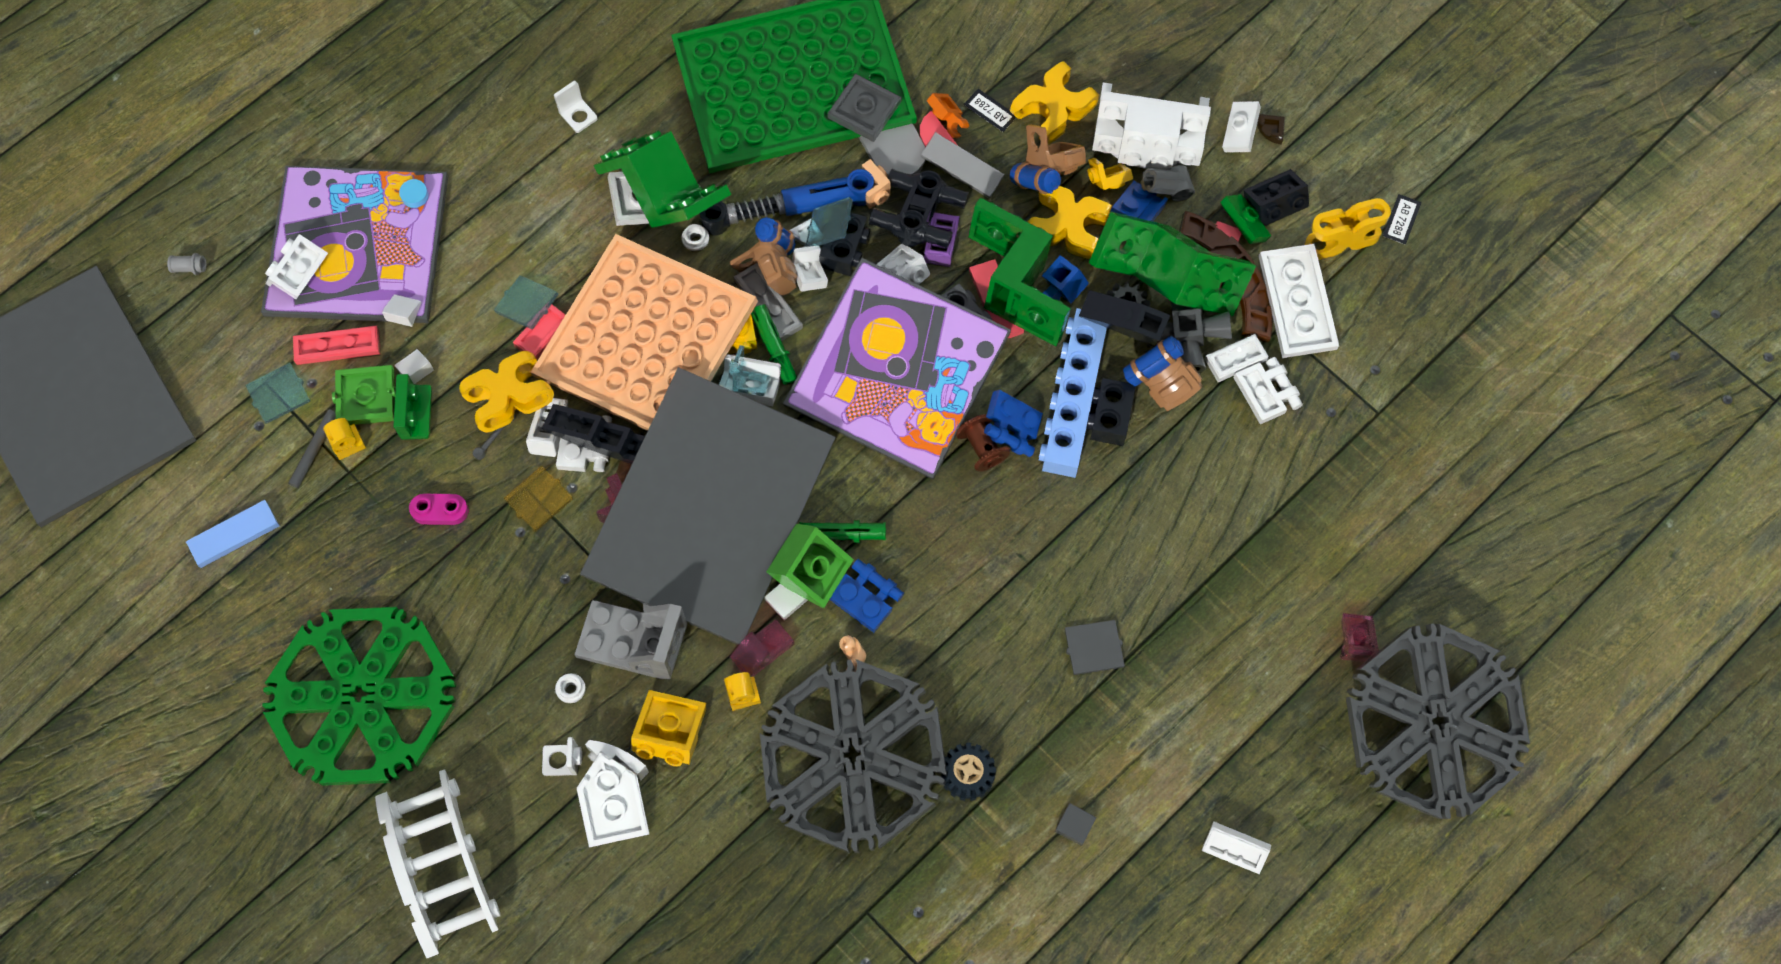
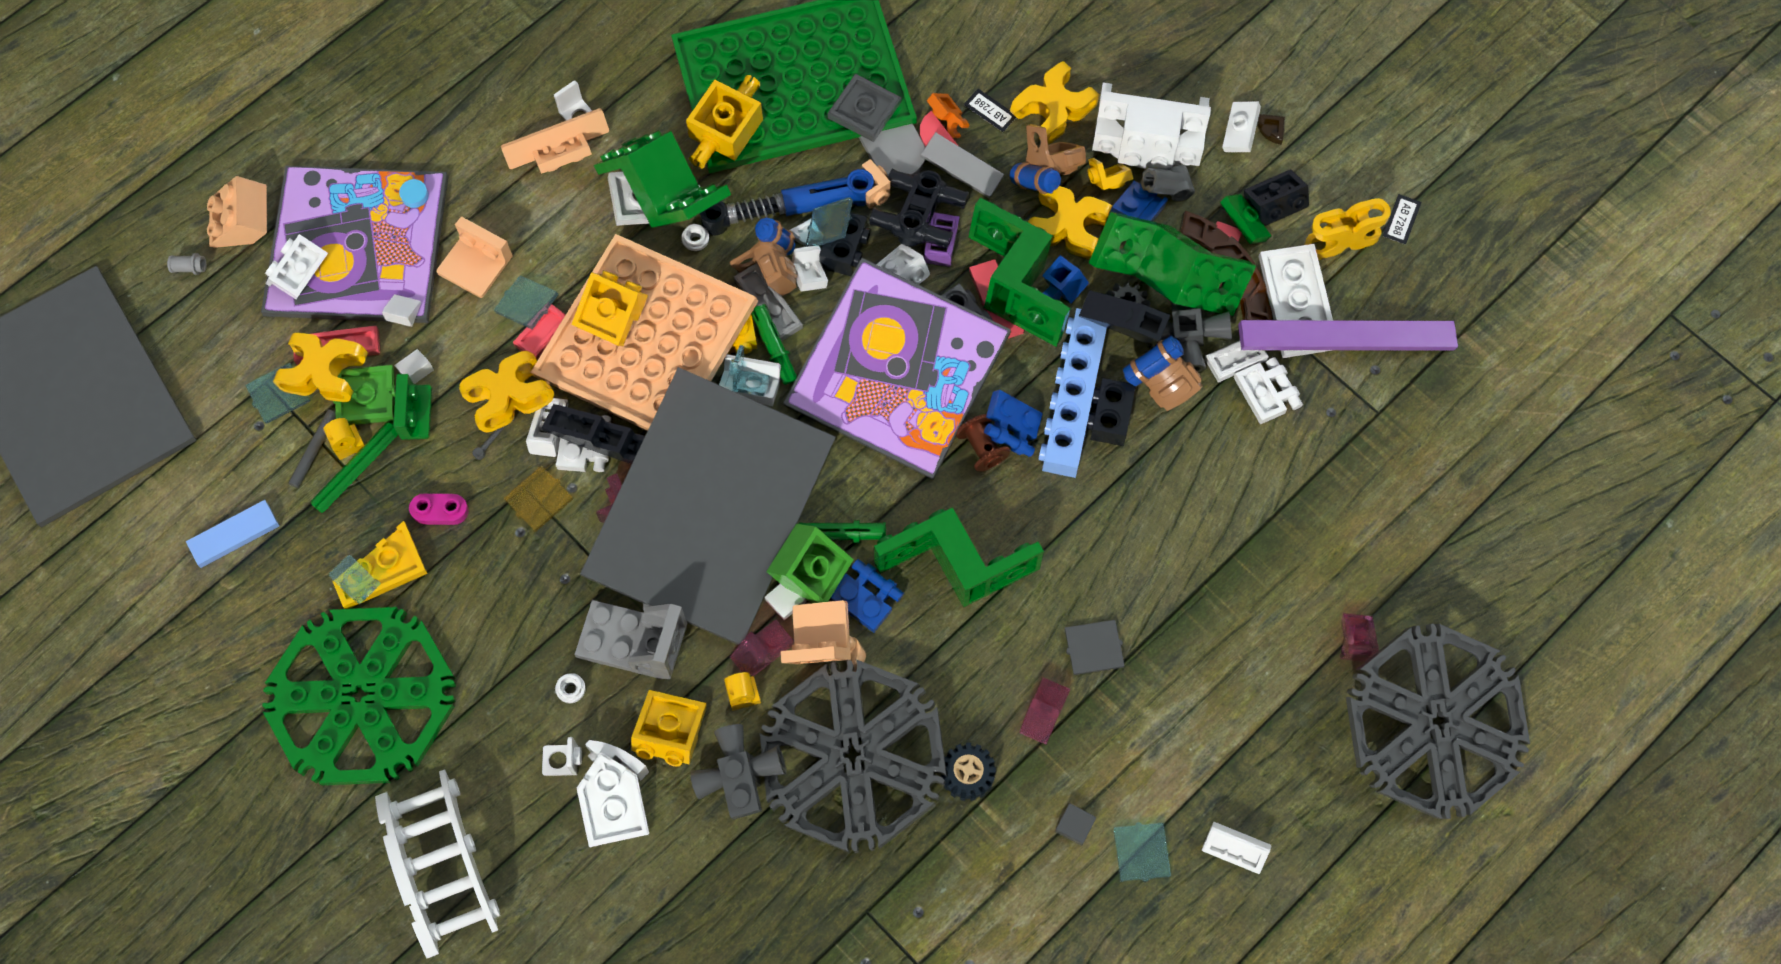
(237, 213): none -> light nougat slope
(320, 367): none -> yellow piece
(353, 579): none -> clear light blue bracket
(354, 467): none -> green axle
(391, 563): none -> yellow wing
(475, 258): none -> light nougat bracket
(558, 143): none -> light nougat bracket
(609, 307): none -> yellow plate
(724, 120): none -> yellow brick
(738, 772): none -> dark grey brick
(819, 633): none -> light nougat bracket
(957, 556): none -> green bracket
(1044, 711): none -> clear pink slope
(1142, 852): none -> clear light blue piece
(1347, 335): none -> medium lavender tile

